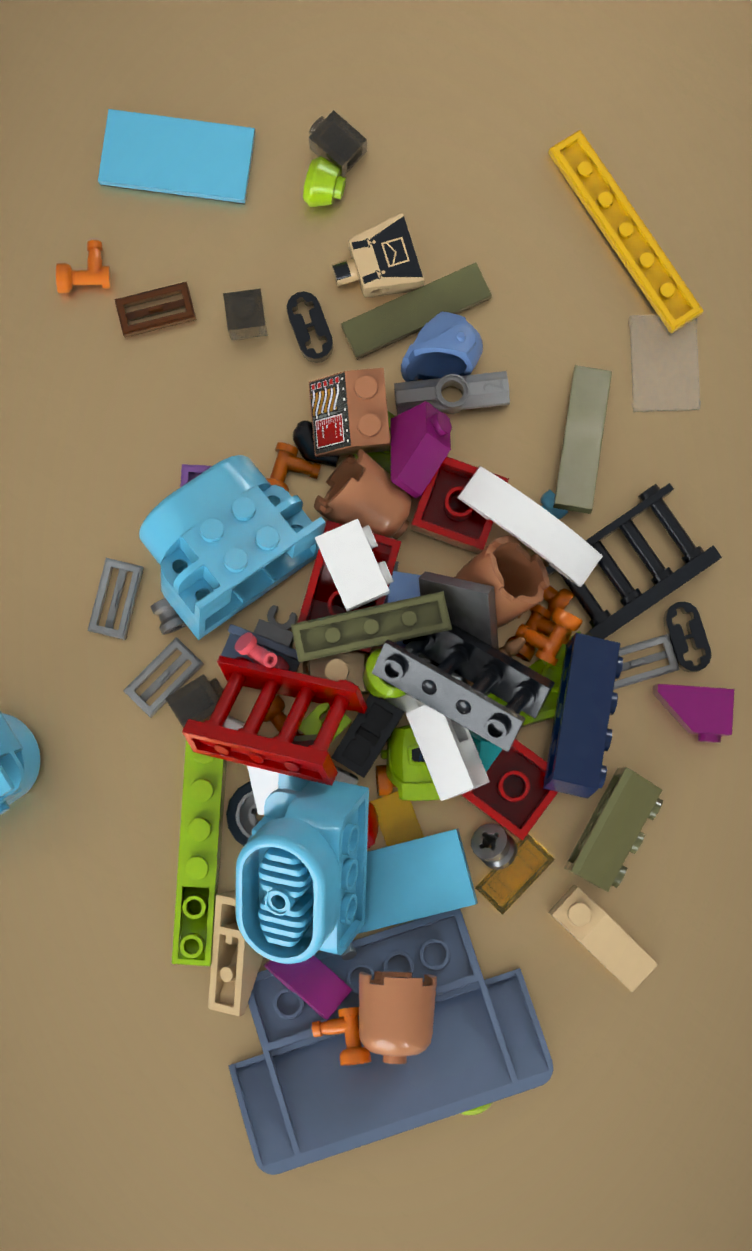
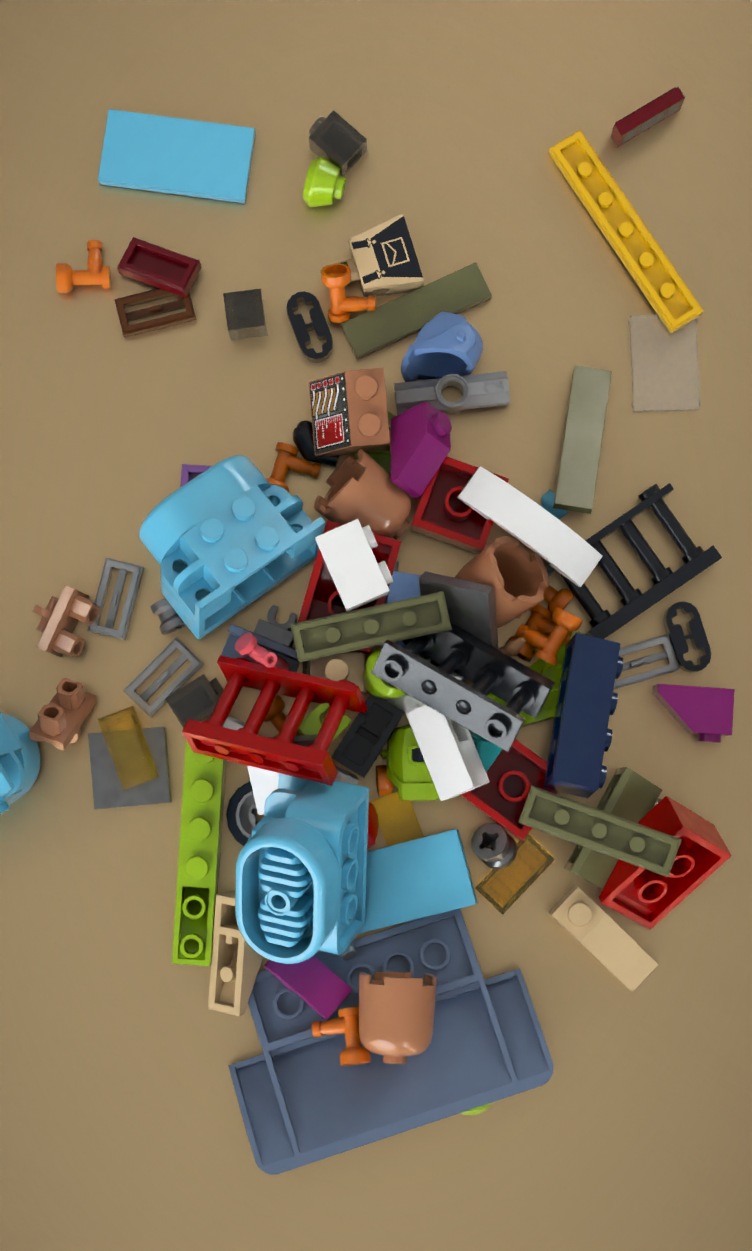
(61, 619): none -> nougat hips
(62, 718): none -> nougat hips
(106, 783): none -> flat silver tile
(128, 748): none -> clear yellow tile
(159, 267): none -> dark red tile
(336, 278): none -> orange piece
(600, 831): none -> olive tile
(647, 116): none -> dark red tile
(651, 896): none -> red slope

